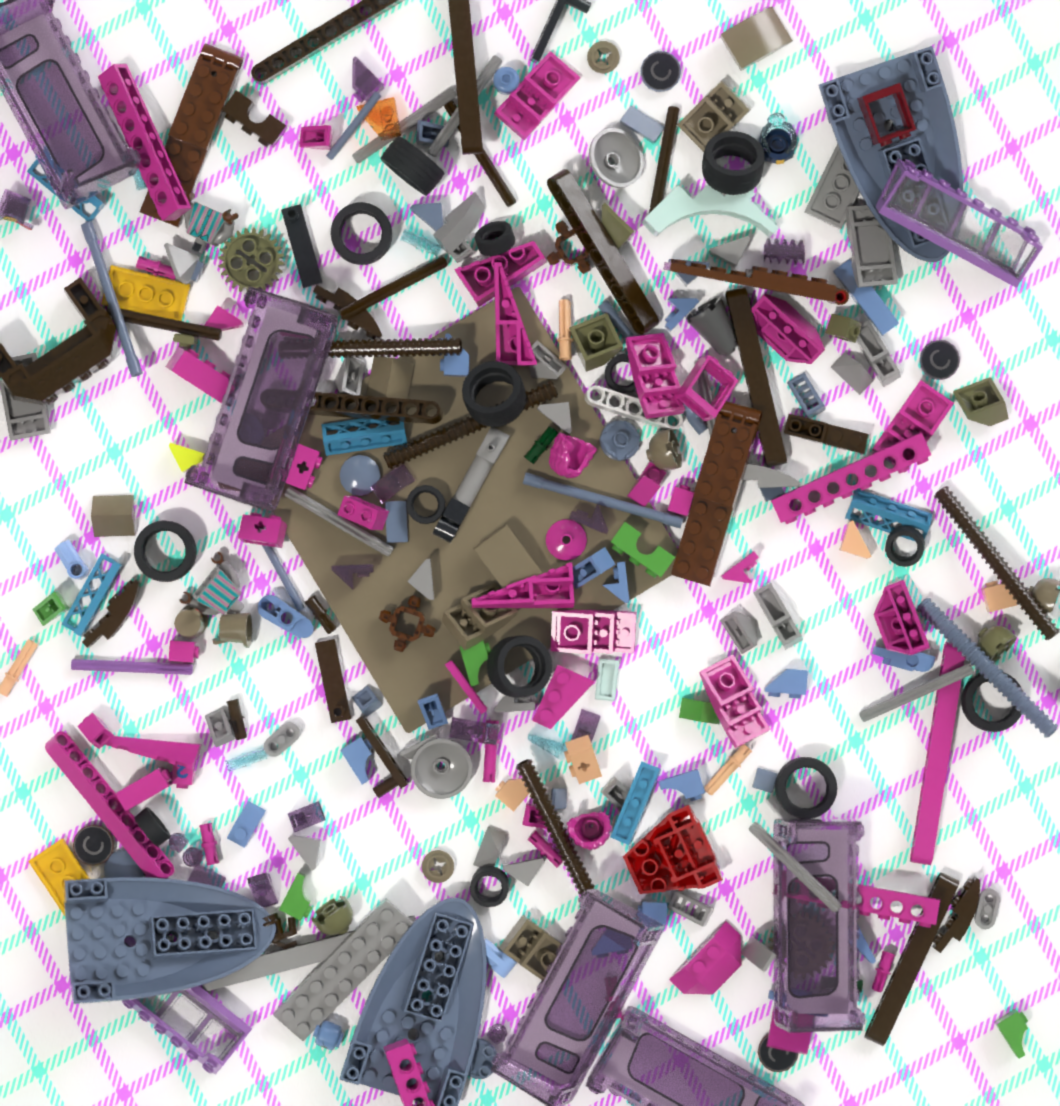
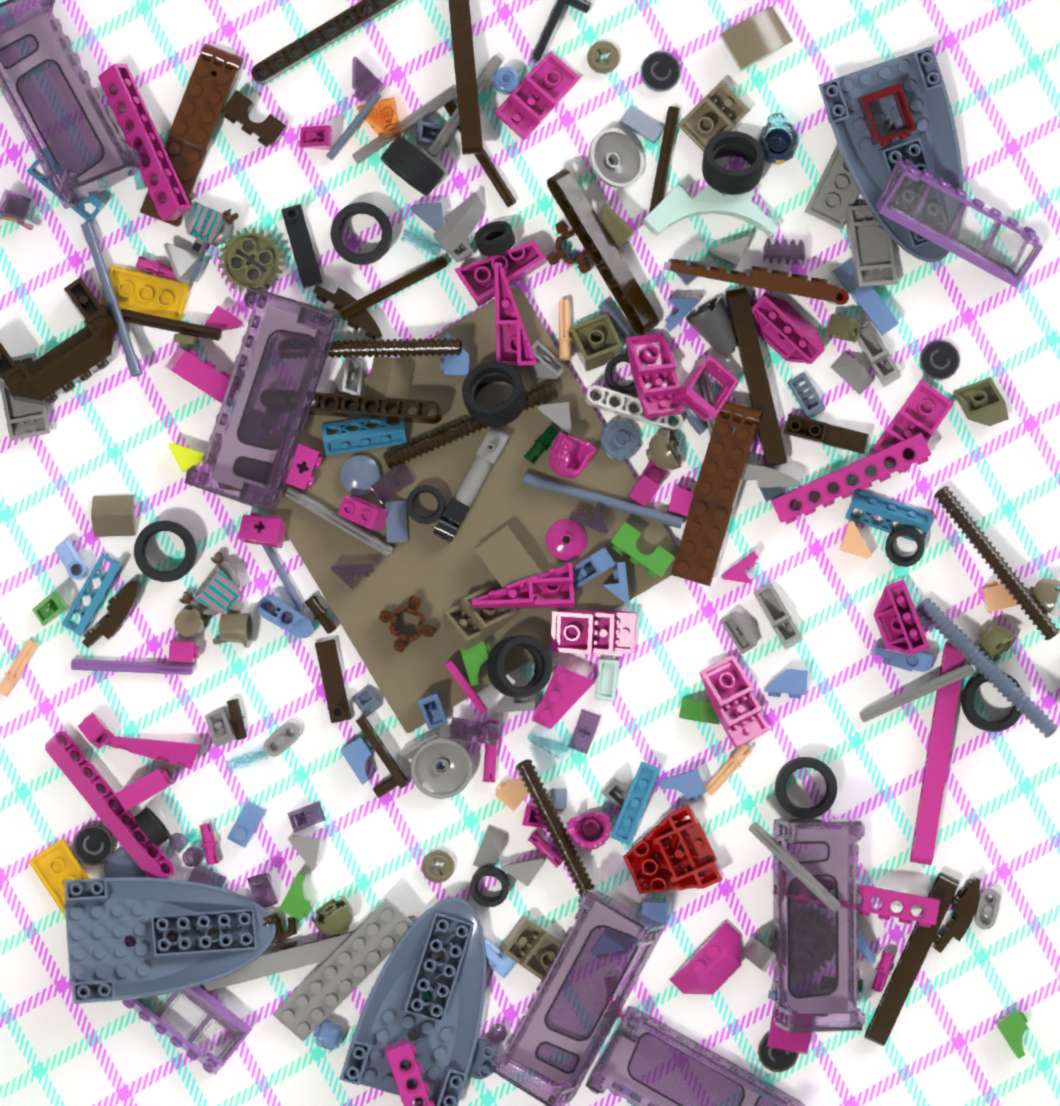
(182, 776): dark pink brick -> none
(423, 580): light grey slope -> none
(583, 759): light nougat brick -> none
(702, 922): light grey slope -> none
(764, 780): sand blue slope -> none

